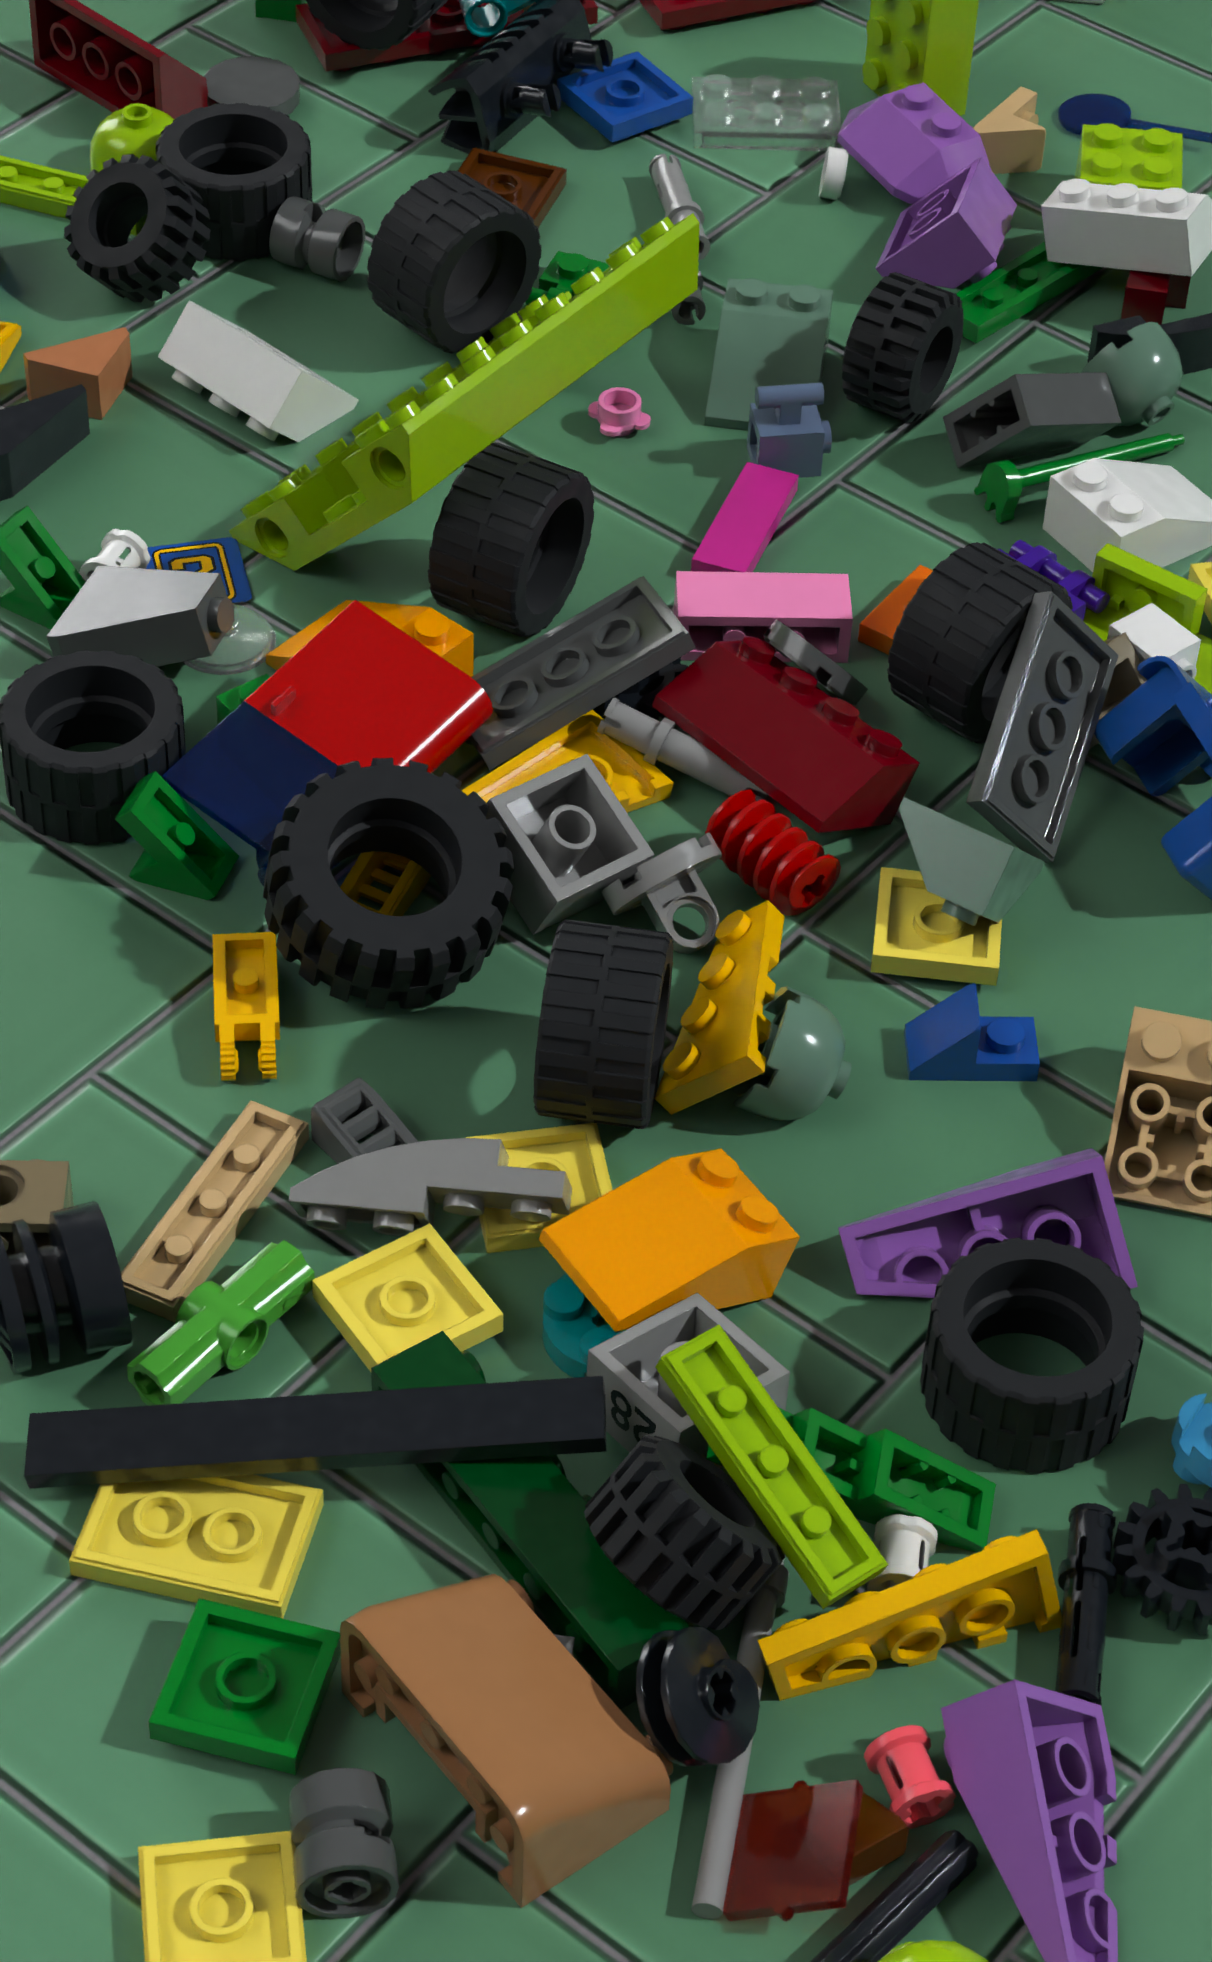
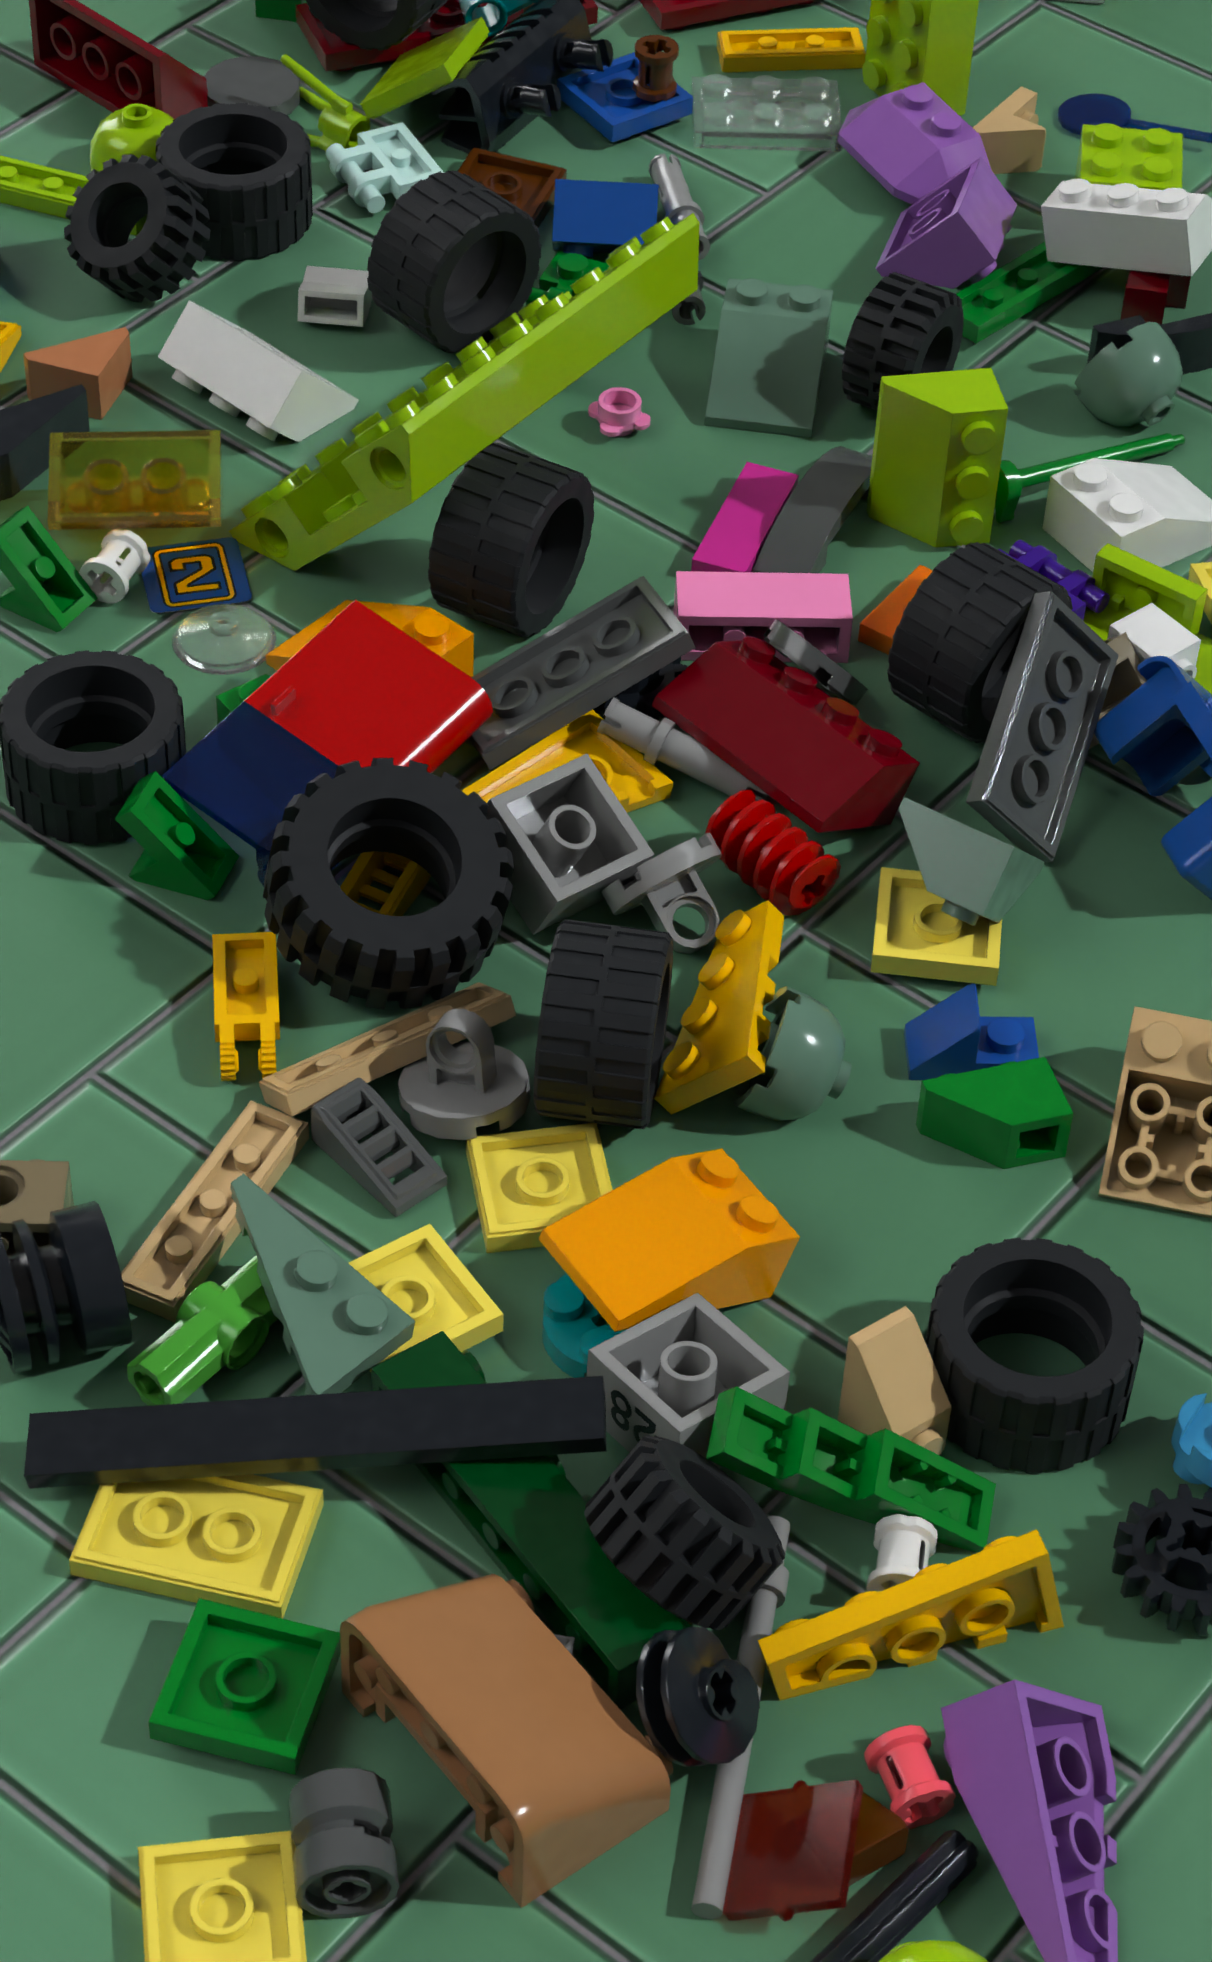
(135, 480): none -> clear yellow slope
(146, 615): dark grey slope -> none
(323, 239): dark grey wheel -> none
(328, 1310): none -> sand green wing
(334, 296): none -> white piece
(338, 119): none -> lime plant
(378, 1050): none -> tan tile
(396, 163): none -> light aqua plate
(404, 1182): light grey slope -> none
(425, 68): none -> lime tile
(463, 1082): none -> light grey tile
(601, 214): none -> blue slope
(655, 68): none -> reddish brown bush
(771, 1466): lime tile -> none
(788, 430): sand blue brick -> none
(790, 49): none -> yellow tile
(816, 512): none -> dark grey slope
(833, 173): white tile -> none
(894, 1383): none -> tan slope
(938, 455): none -> lime slope
(998, 1113): none -> green slope
(1031, 417): dark grey slope -> none
(1053, 1200): medium lavender wedge -> none
(1087, 1582): black pin -> none

